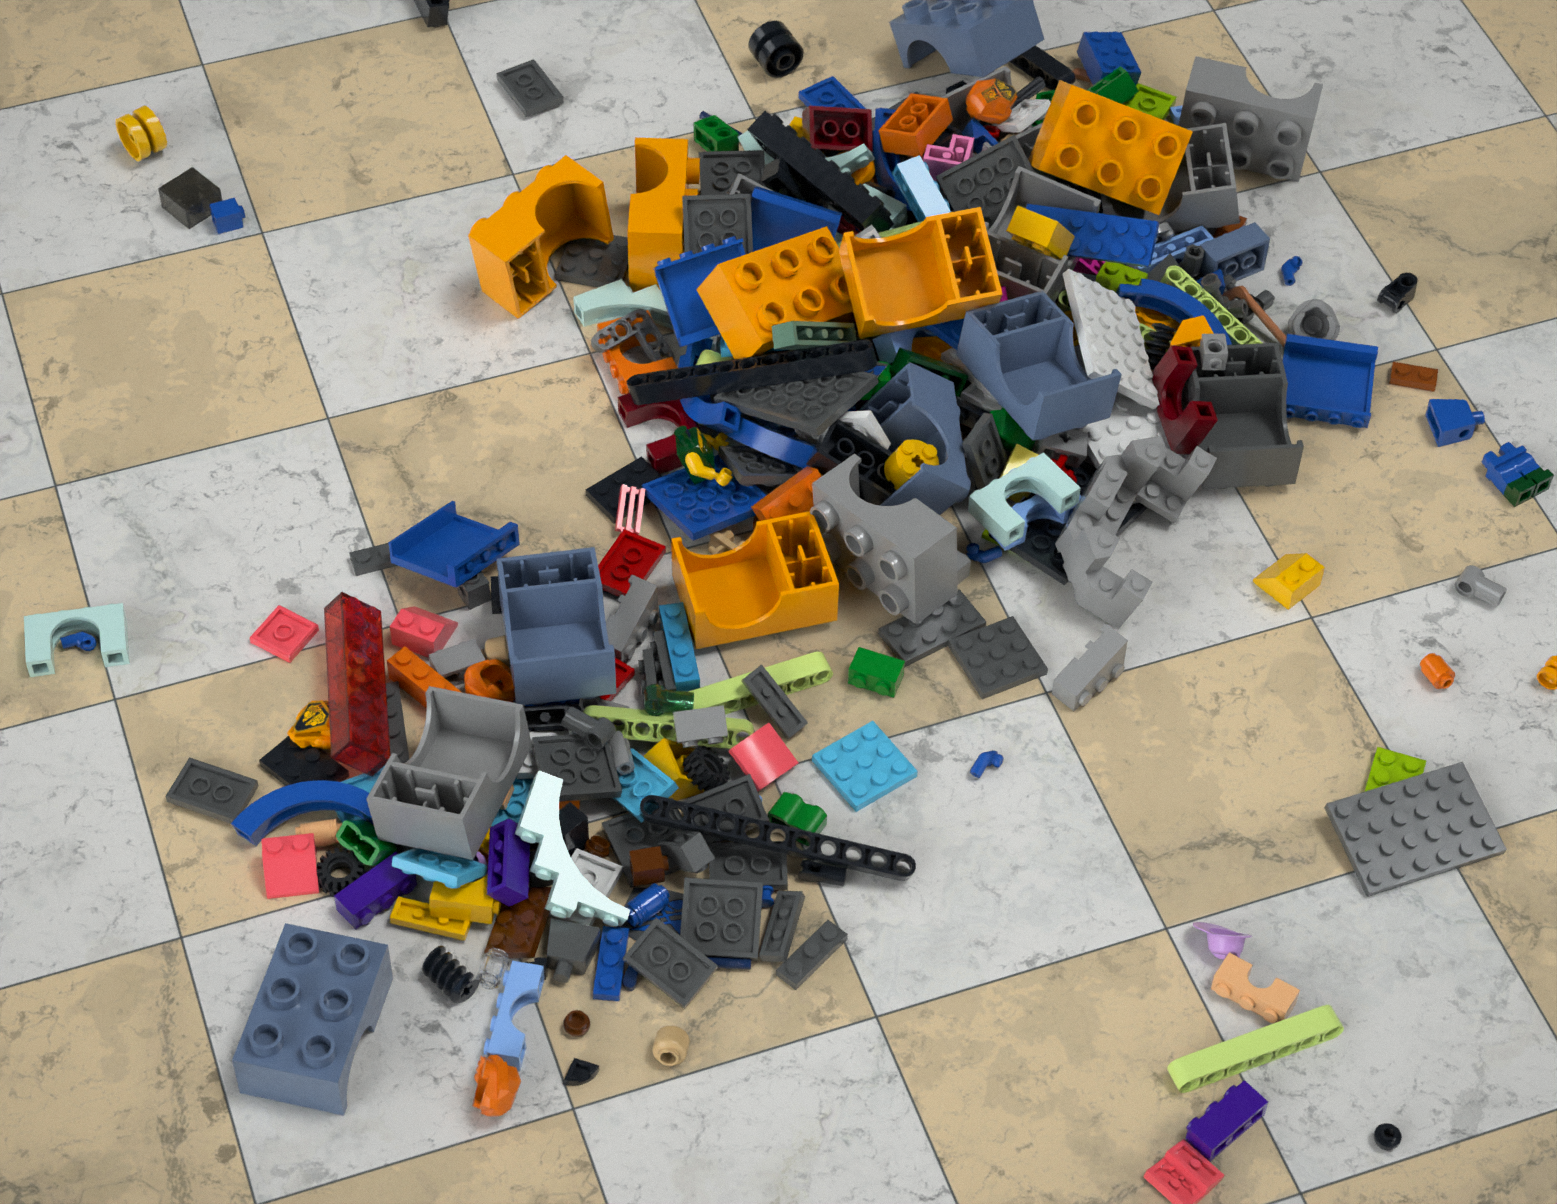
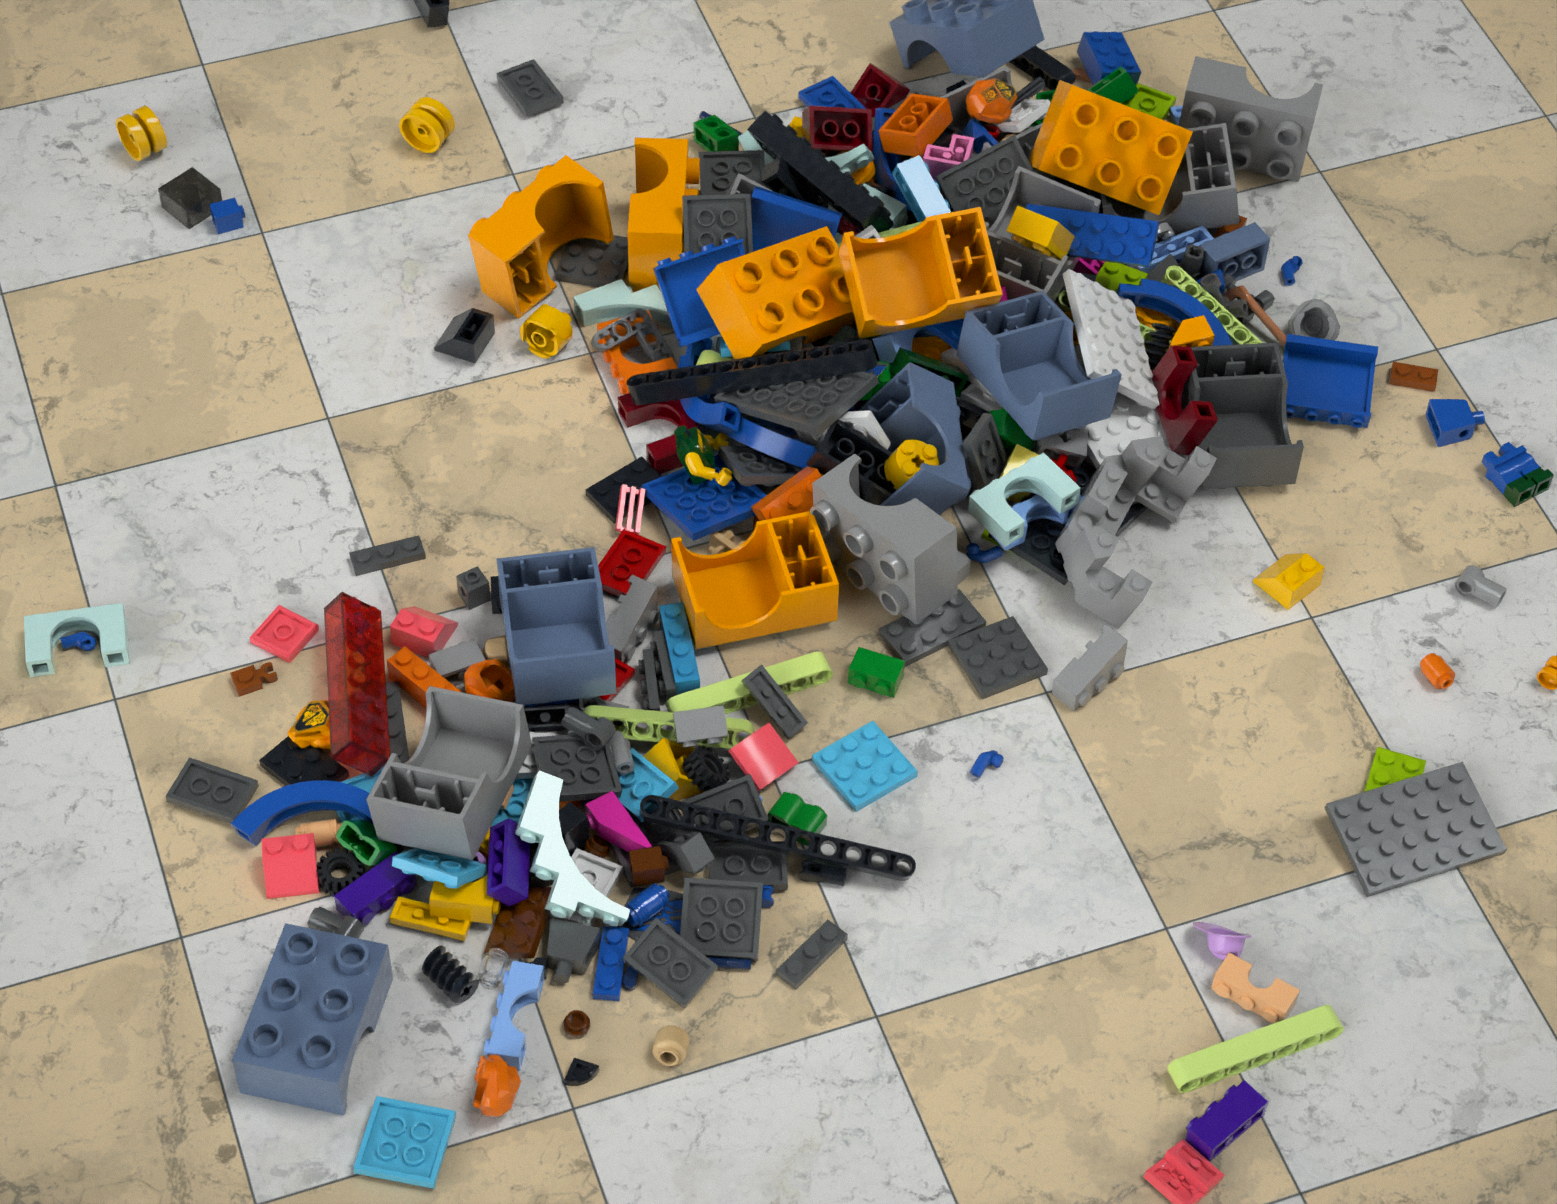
(250, 680): none -> dark orange plate
(327, 921): none -> dark grey piece
(405, 1142): none -> medium azure plate
(427, 125): none -> yellow wheel
(451, 546): blue panel -> none
(467, 335): none -> black slope
(546, 331): none -> yellow brick
(614, 823): none -> dark pink slope
(668, 700): clear green piece -> none
(775, 49): black wheel -> none
(782, 926): dark grey plate -> none
(808, 334): sand green brick -> none
(878, 89): none -> dark red slope
(1213, 351): light grey brick -> none
(1385, 1142): black plate -> none
(1399, 292): black piece -> none

